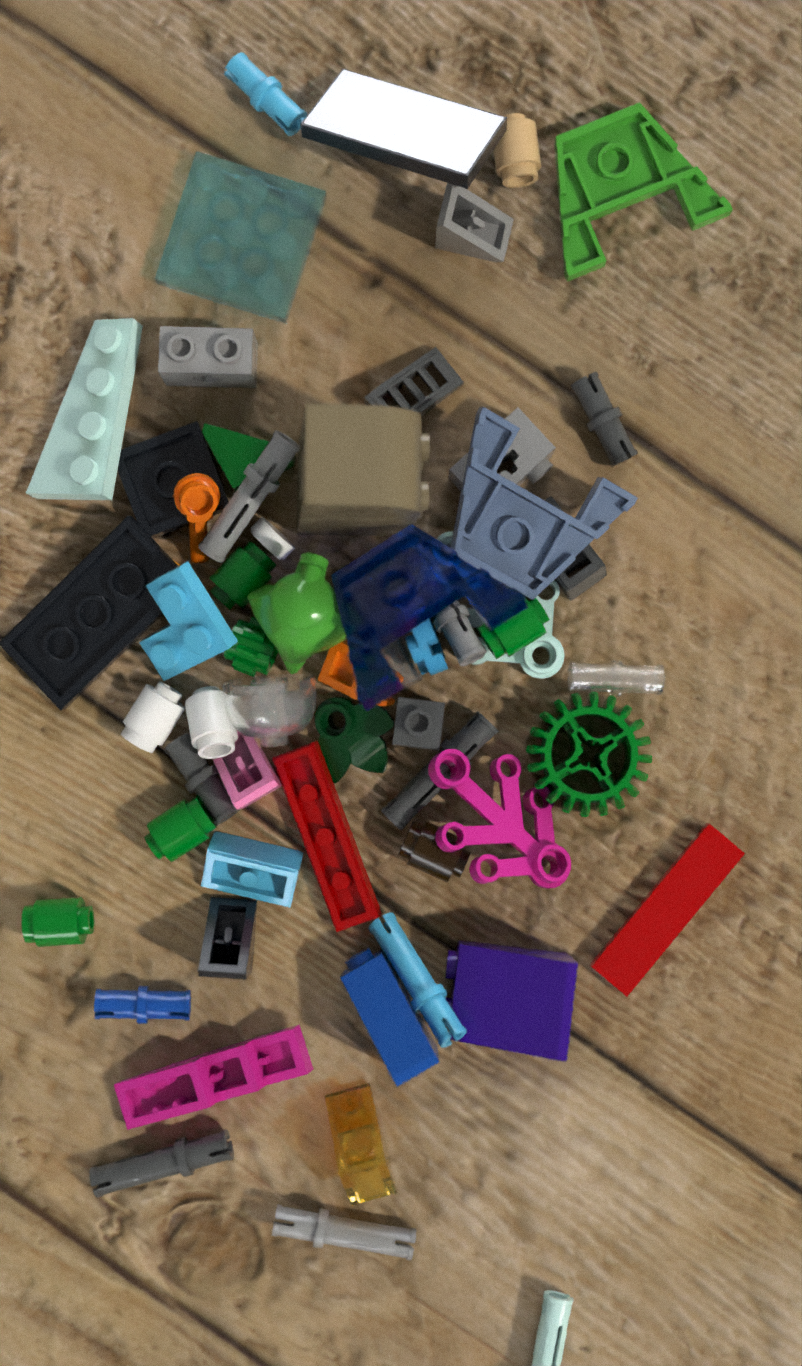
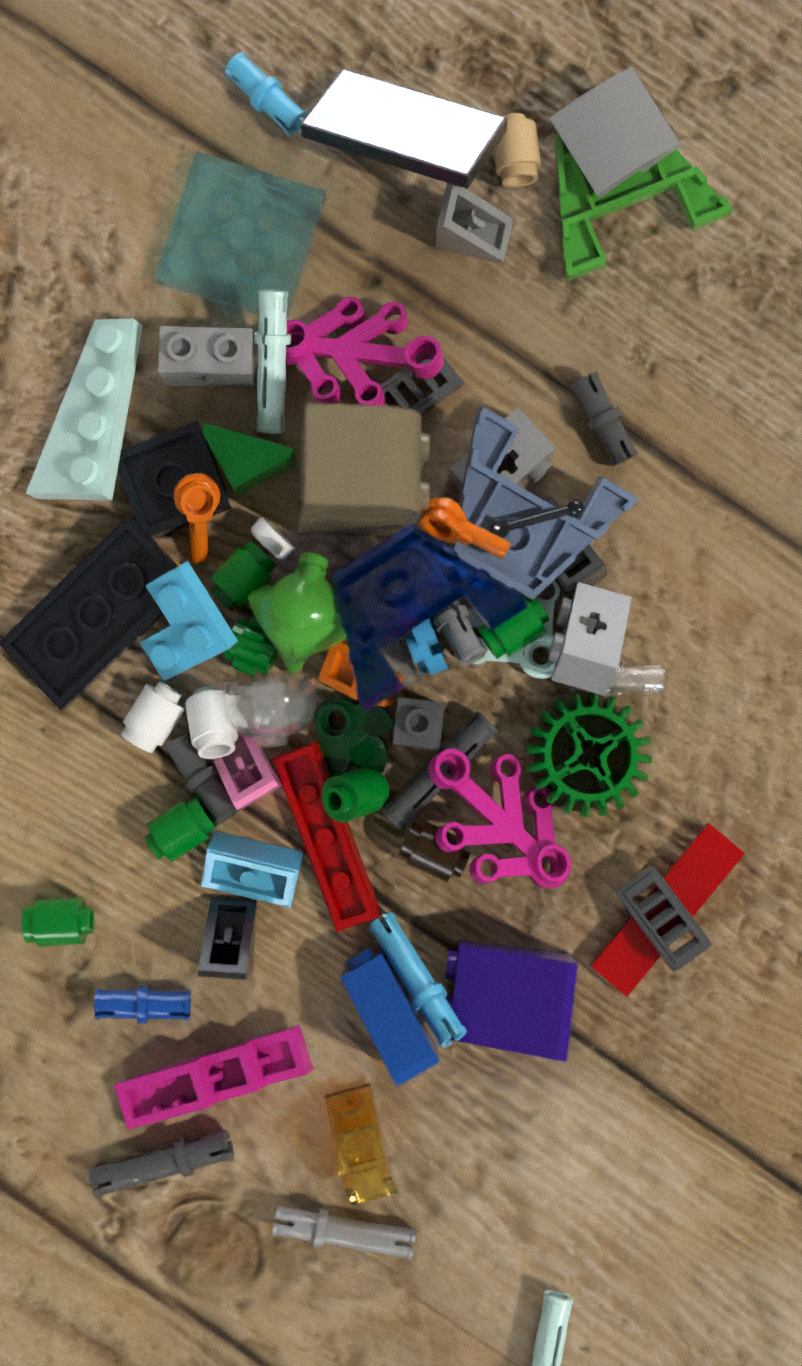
(259, 481): light grey pin -> none
(271, 374): none -> light aqua pin
(353, 348): none -> dark pink plant
(354, 794): none -> green brick
(449, 523): none -> orange plate
(501, 528): none -> black hinge
(591, 638): none -> light grey brick
(615, 131): none -> light grey slope
(689, 950): none -> dark grey slope

